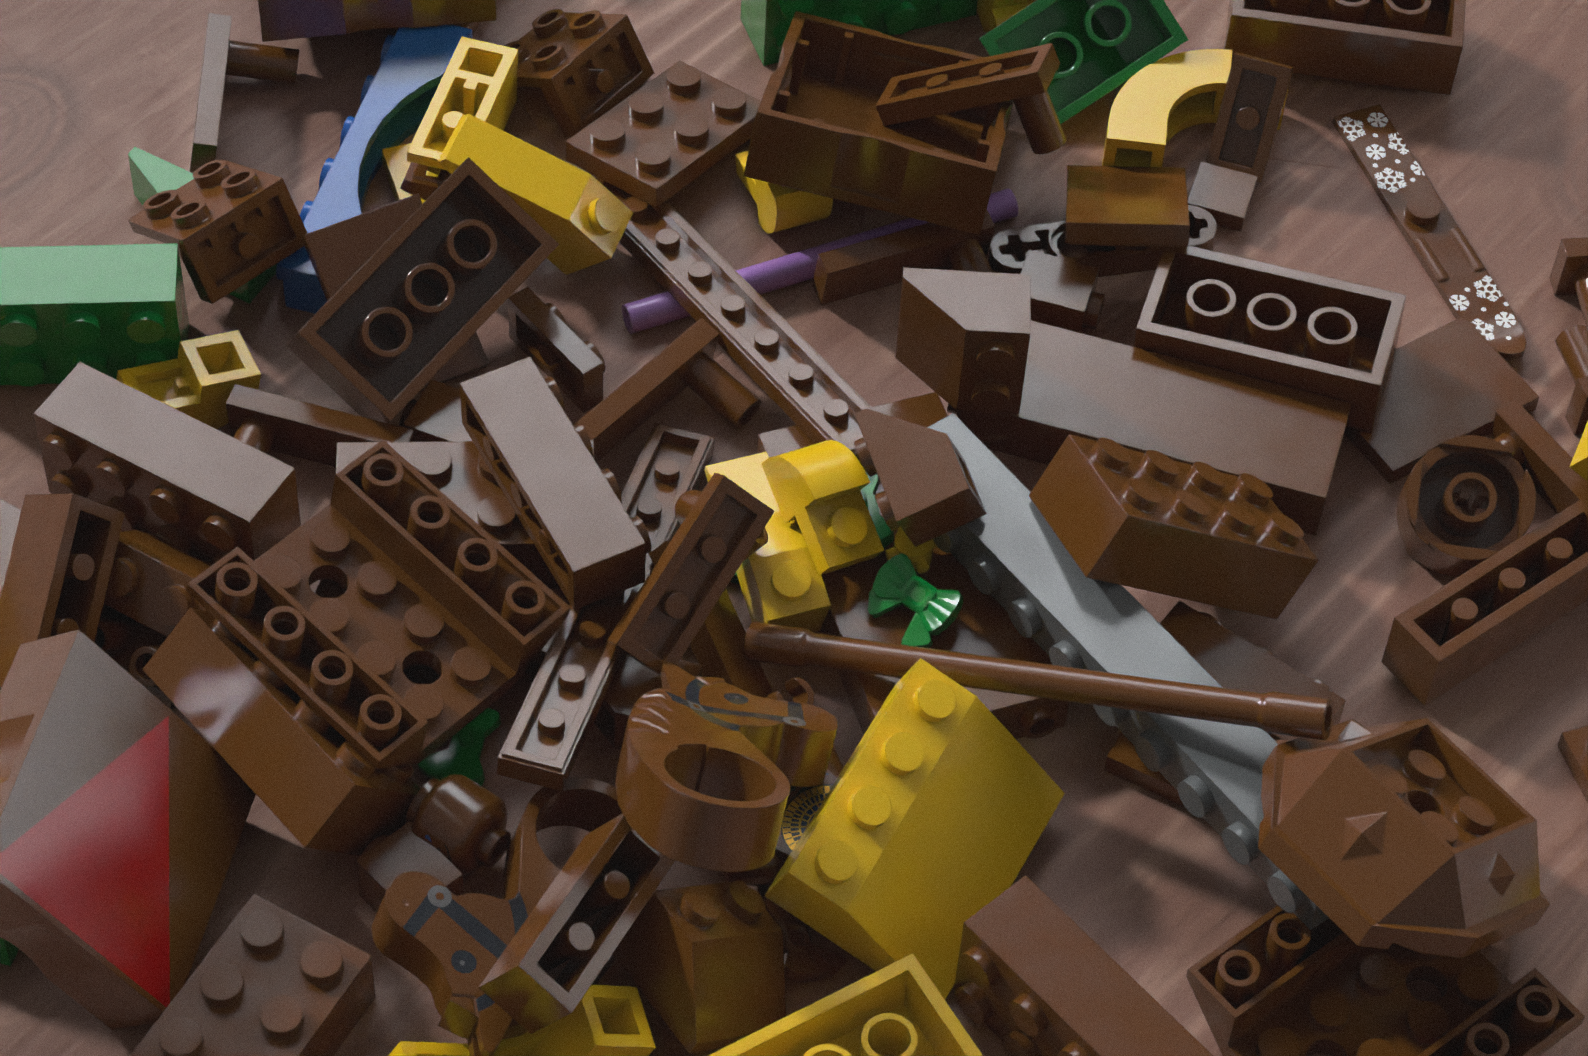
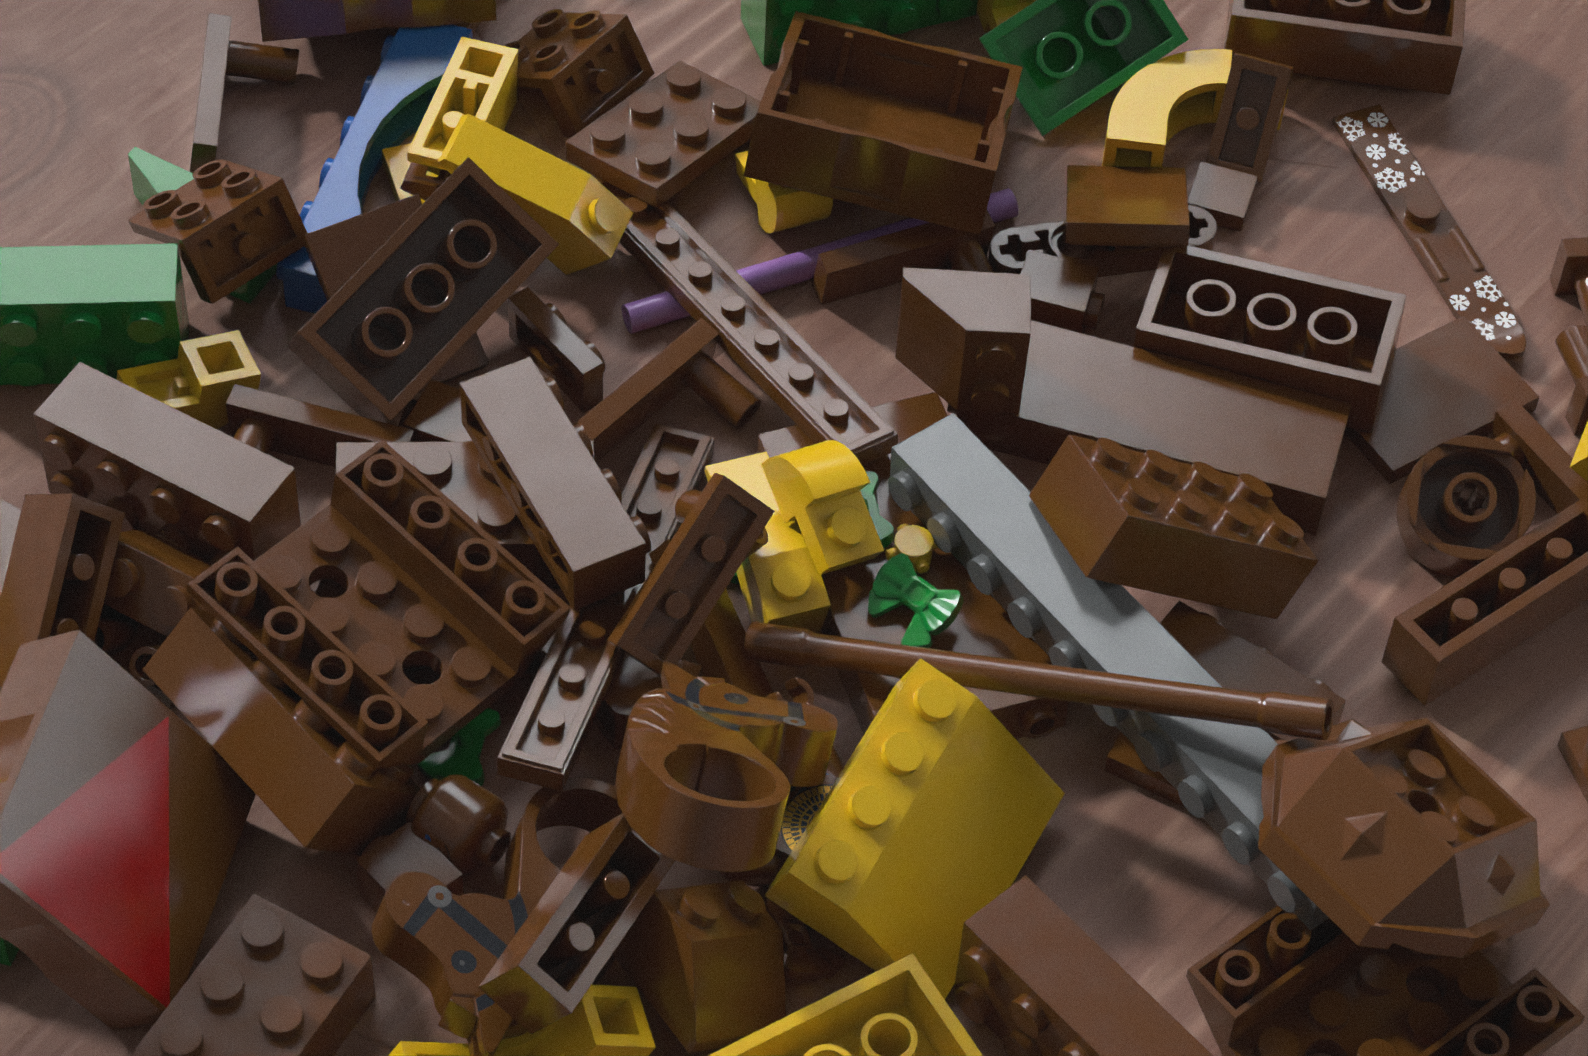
(921, 476): reddish brown slope -> none
(980, 82): reddish brown piece -> none

